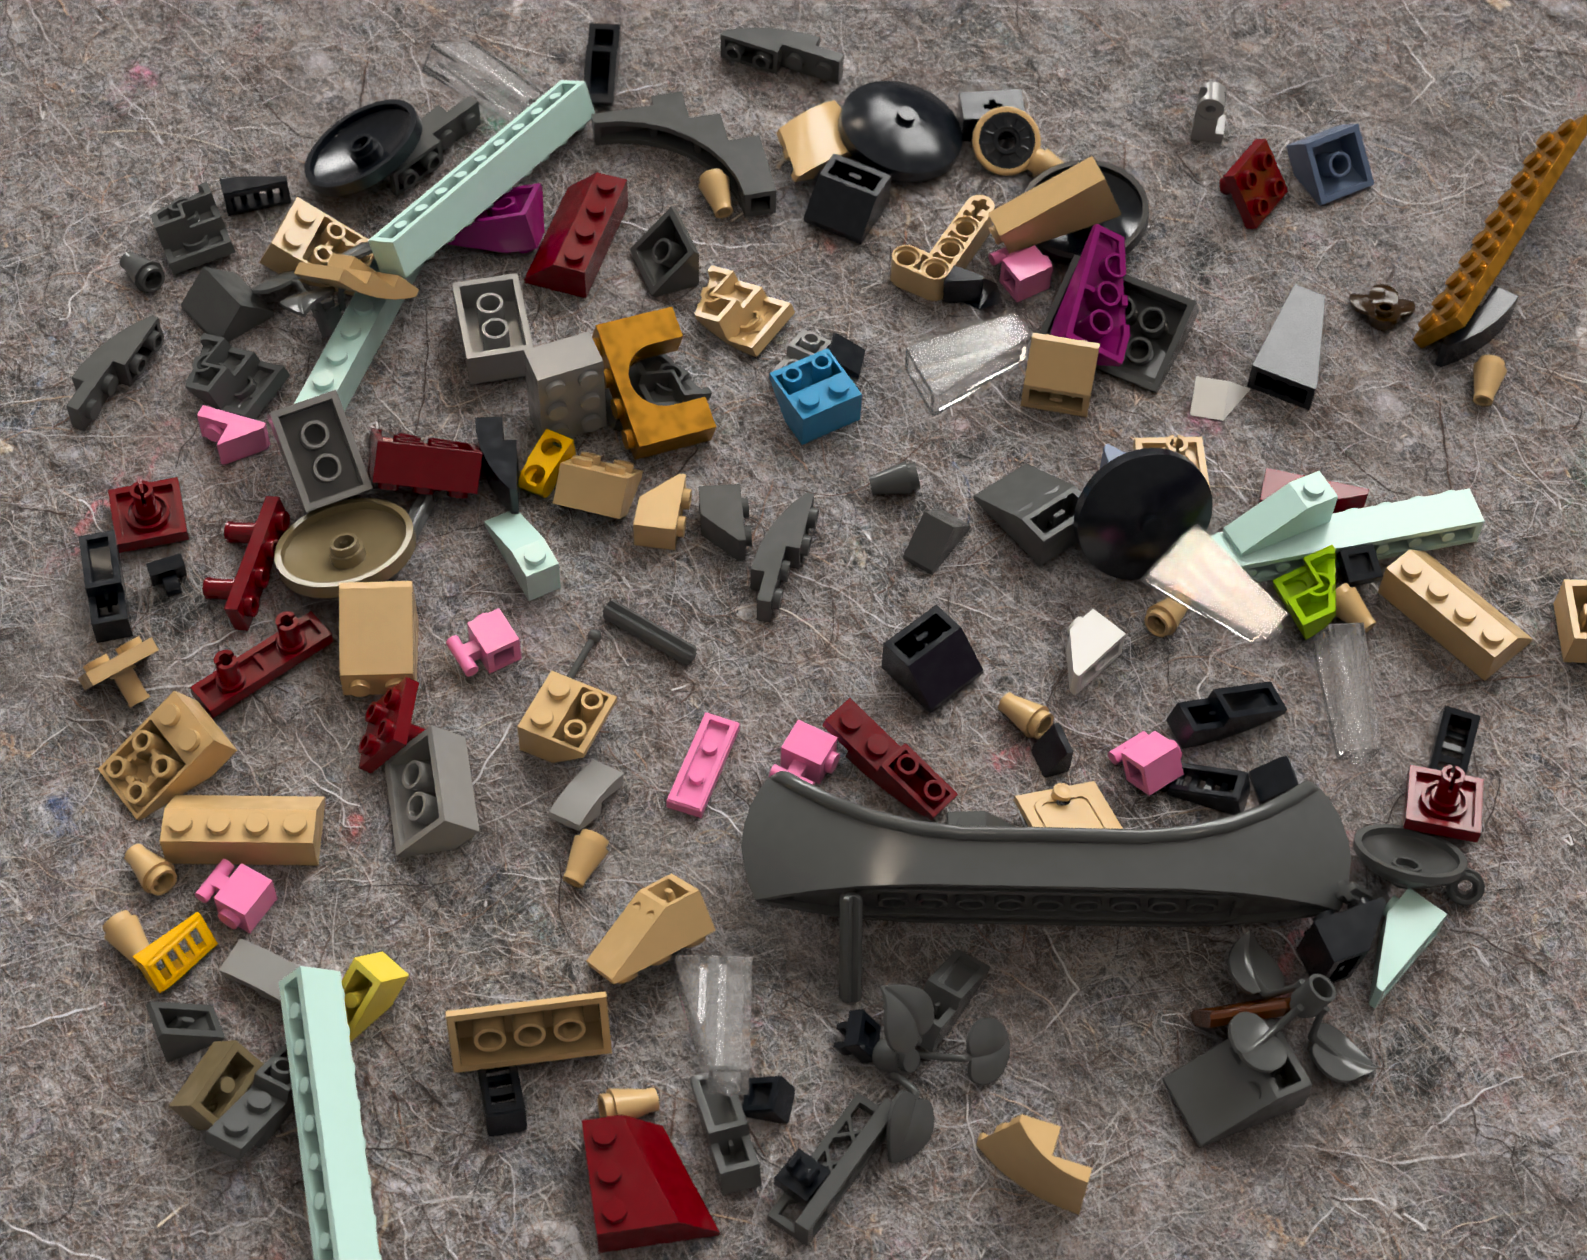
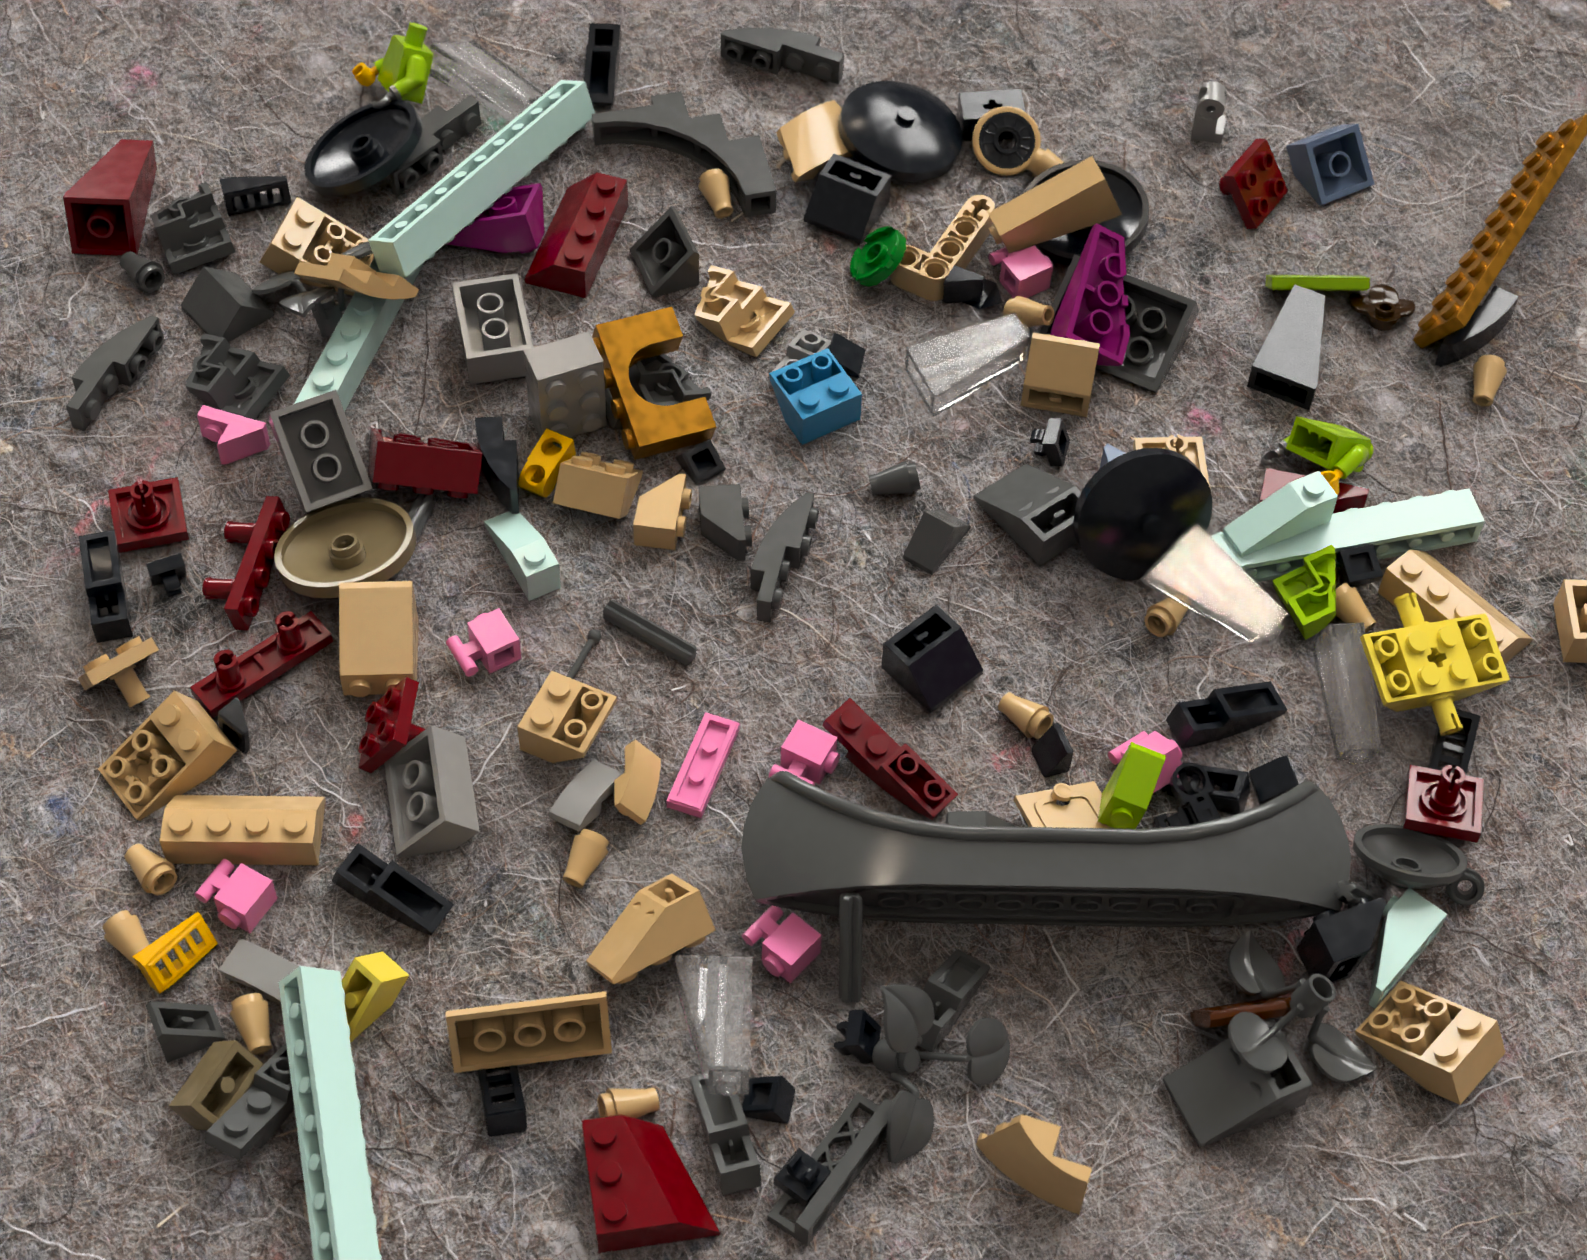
(112, 200): none -> dark red slope
(234, 725): none -> black slope
(252, 1021): none -> tan cone
(391, 890): none -> black slope
(403, 68): none -> lime torso
(638, 785): none -> tan slope
(701, 462): none -> black slope
(786, 946): none -> bright pink brick
(878, 257): none -> green tile
(1029, 311): none -> tan cone
(1052, 441): none -> black tile
(1091, 648): white slope -> none
(1130, 787): none -> lime slope
(1200, 805): none -> black piece
(1215, 398): white sticker -> none
(1319, 282): none -> lime tile
(1327, 446): none -> lime torso
(1433, 662): none -> light yellow slope
(1434, 1040): none -> tan slope

